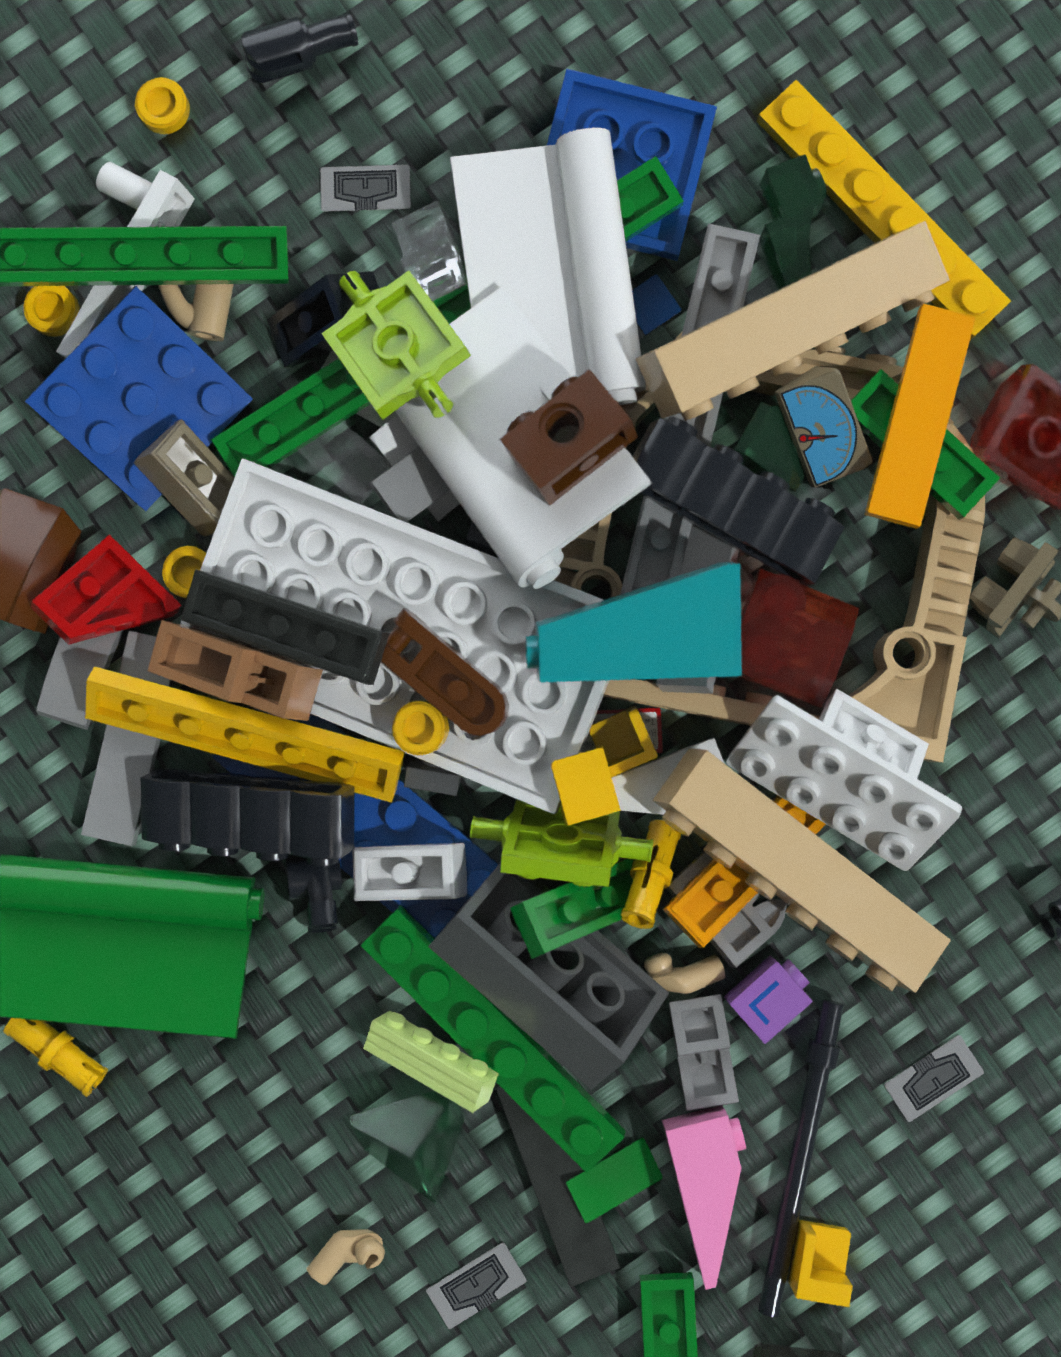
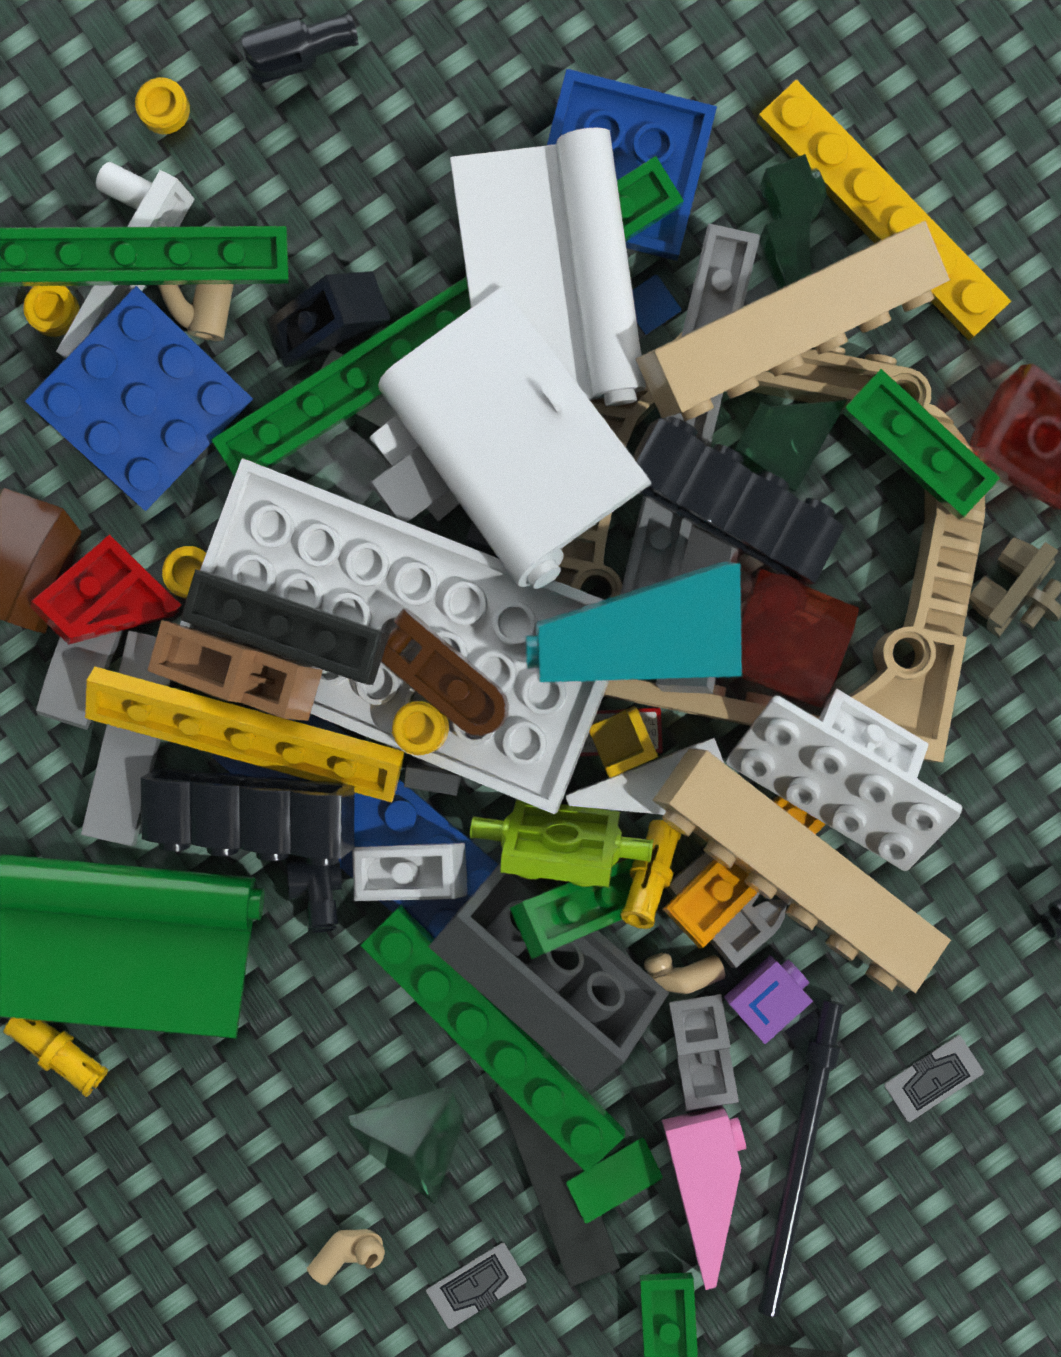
(187, 476): dark tan slope -> none
(365, 188): sticker -> none
(396, 344): lime plate -> none
(430, 250): clear slope -> none
(431, 1061): yellowish green piece -> none
(560, 466): reddish brown brick -> none
(584, 786): yellow panel -> none
(820, 1264): yellow panel -> none
(823, 425): slope -> none
(920, 416): light orange tile -> none

